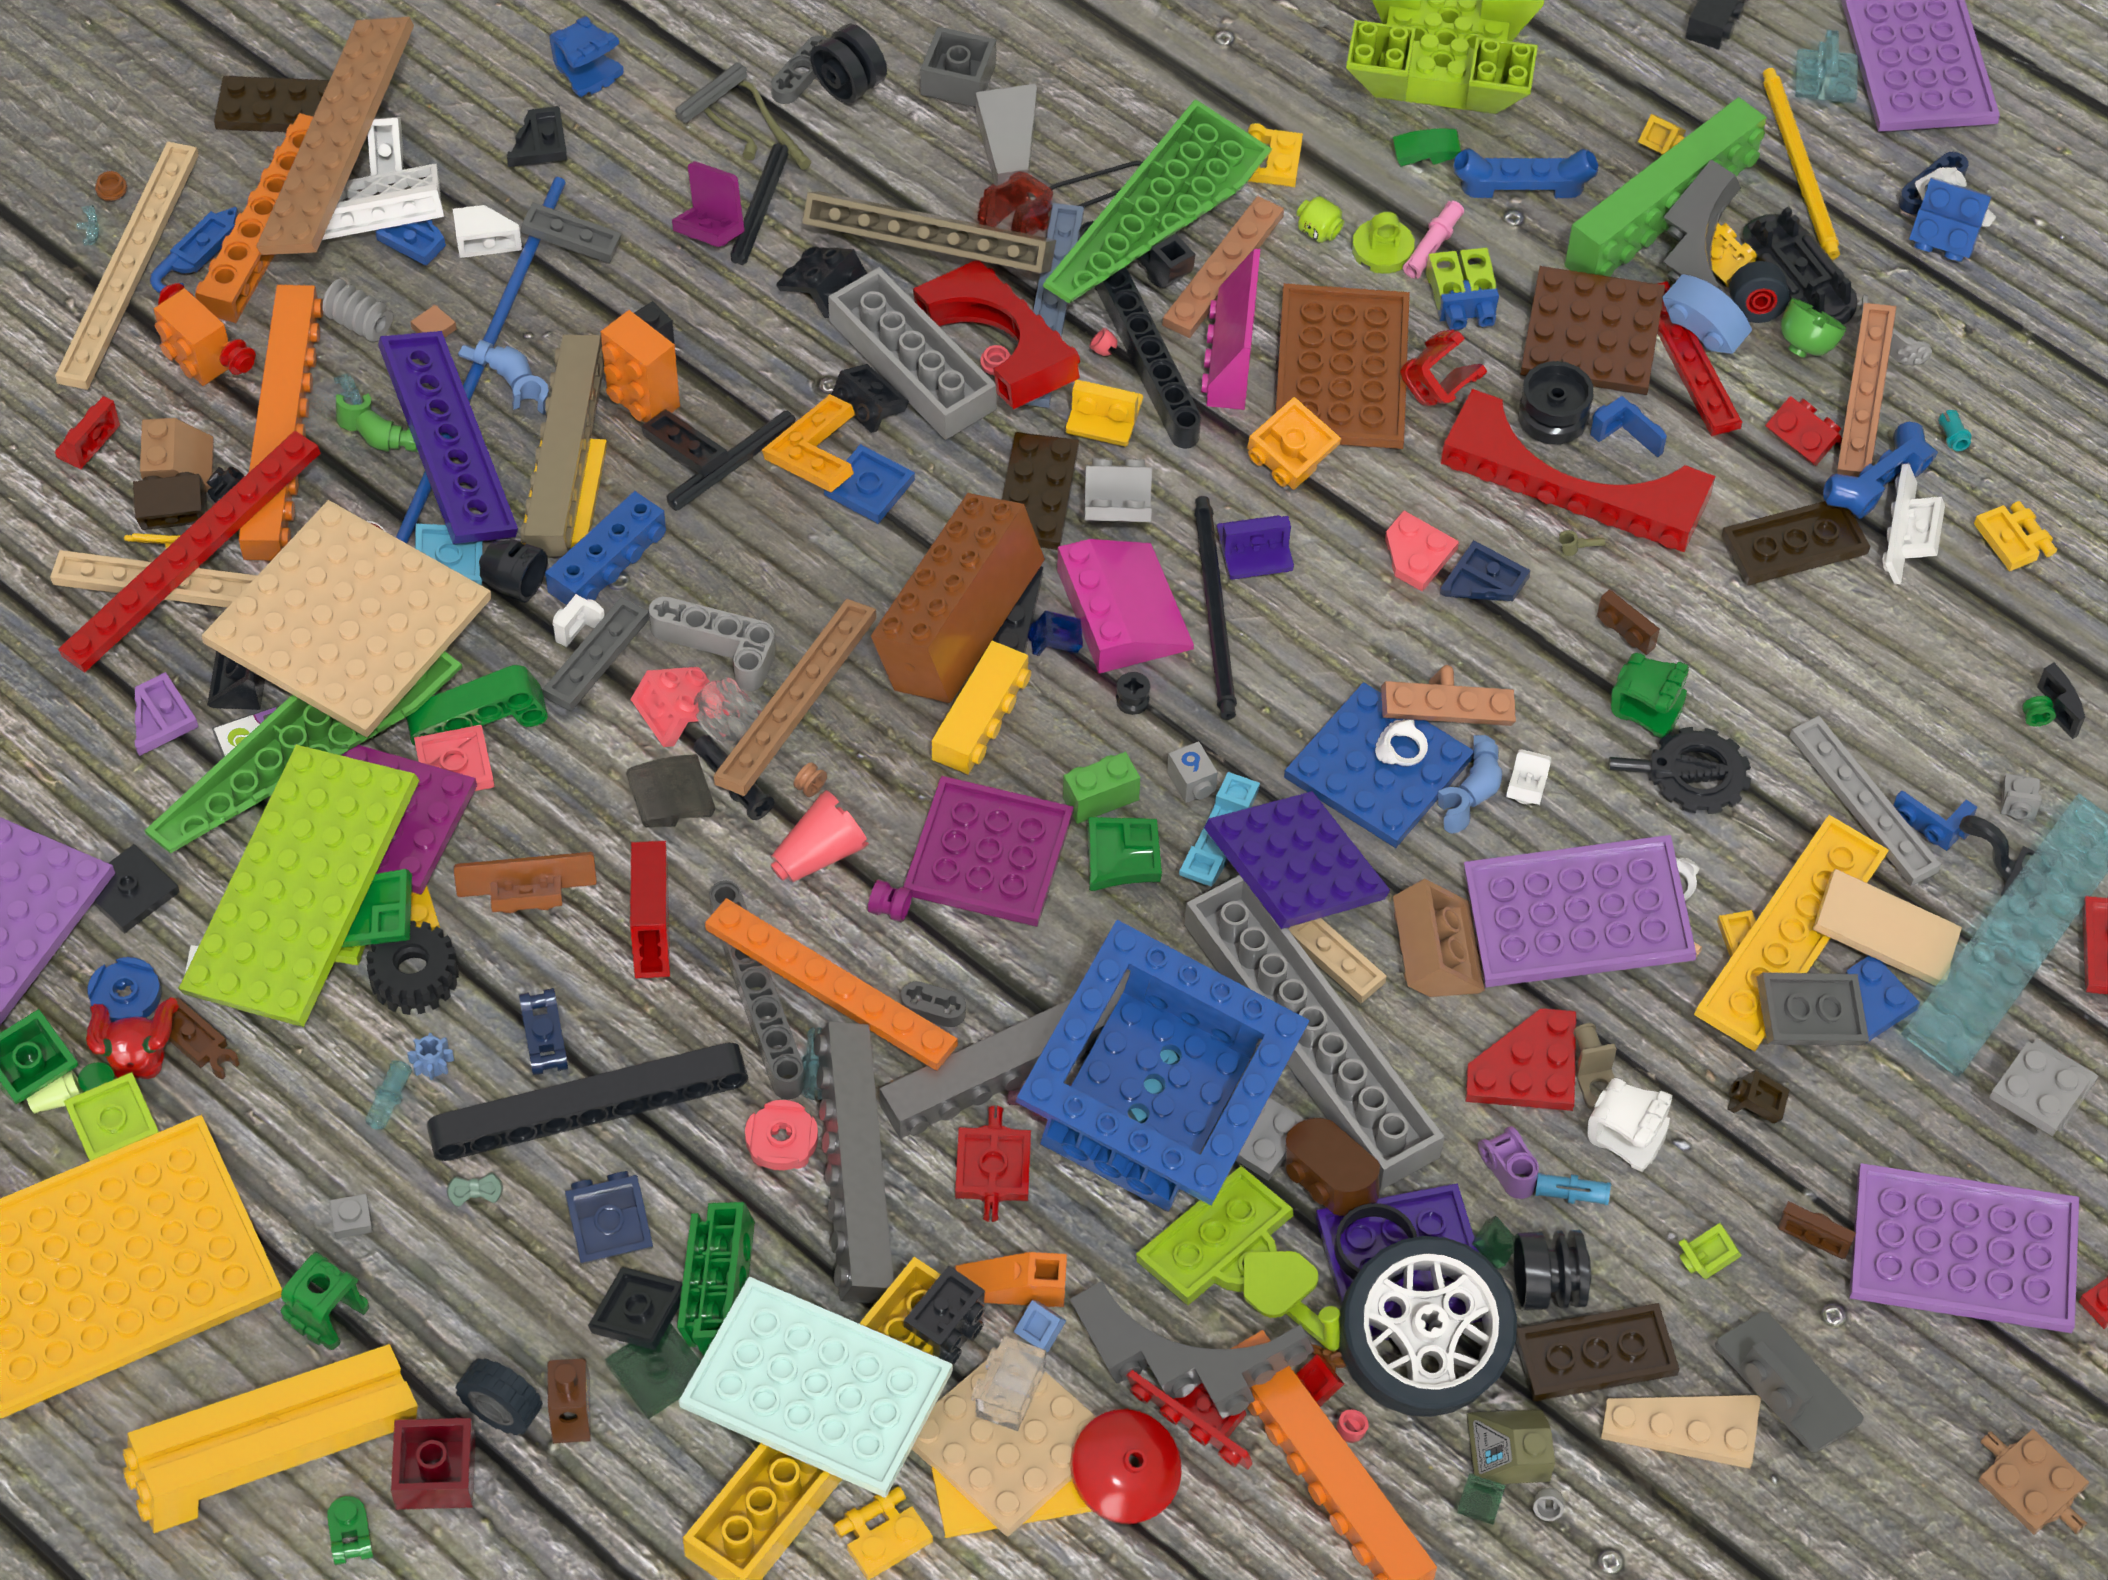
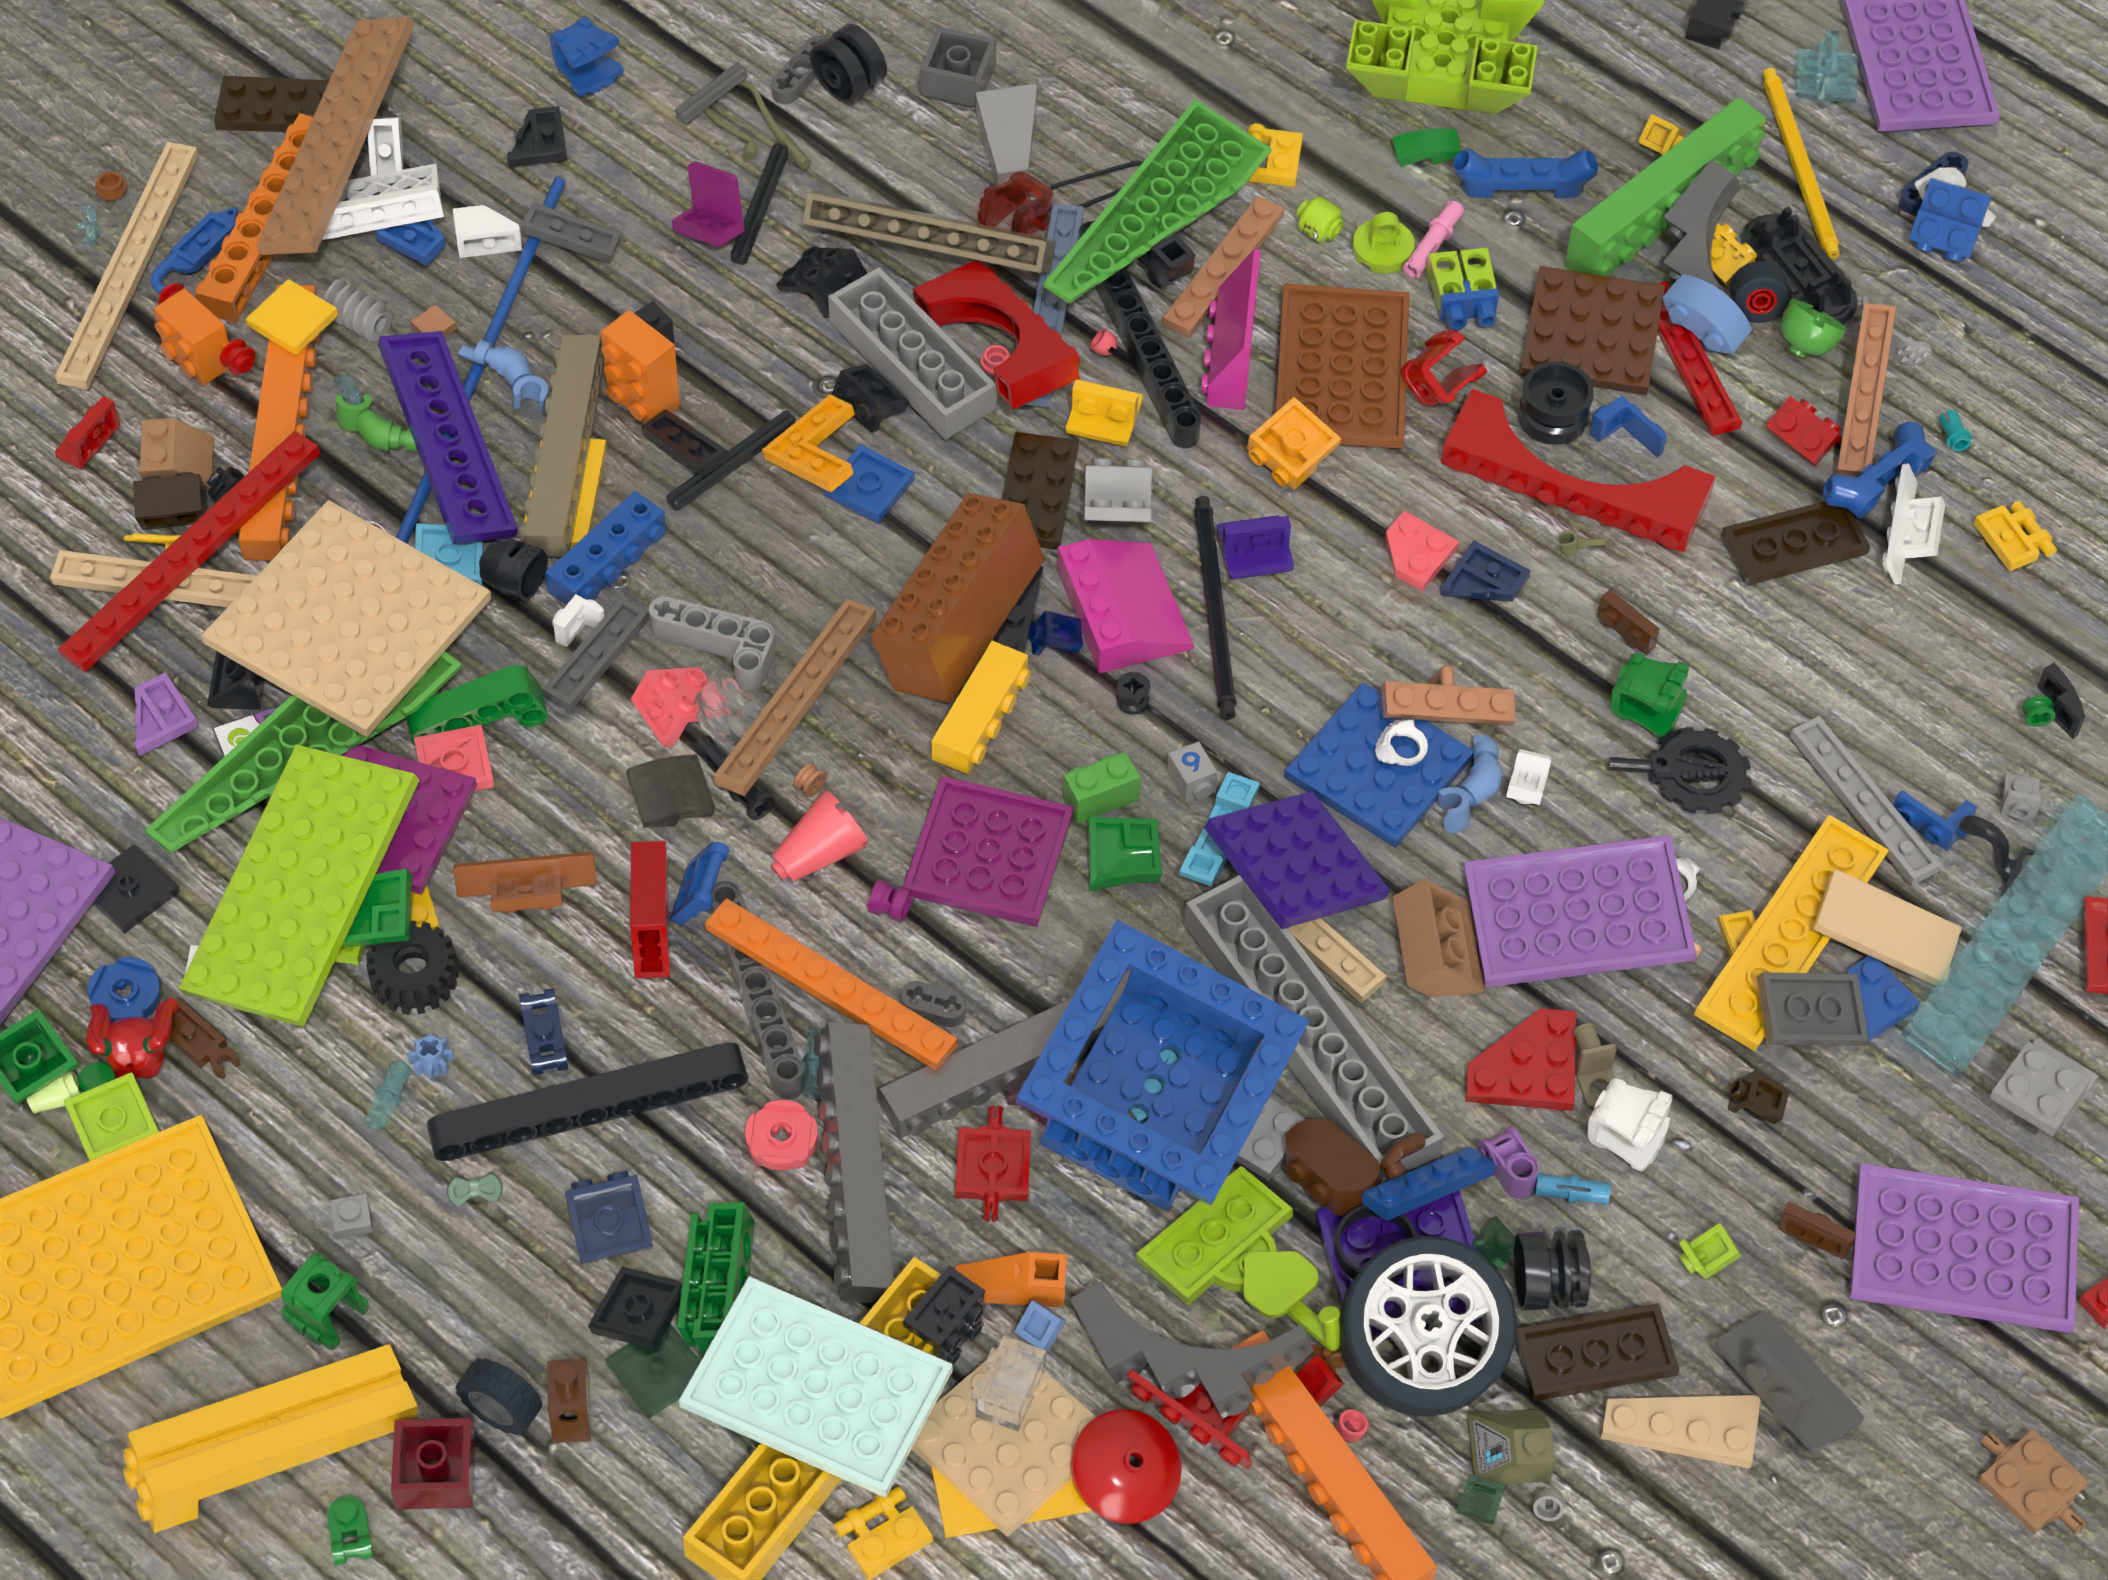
(292, 317): none -> yellow tile
(699, 882): none -> blue plate
(1401, 1149): none -> reddish brown arm
(1428, 1183): none -> blue plate

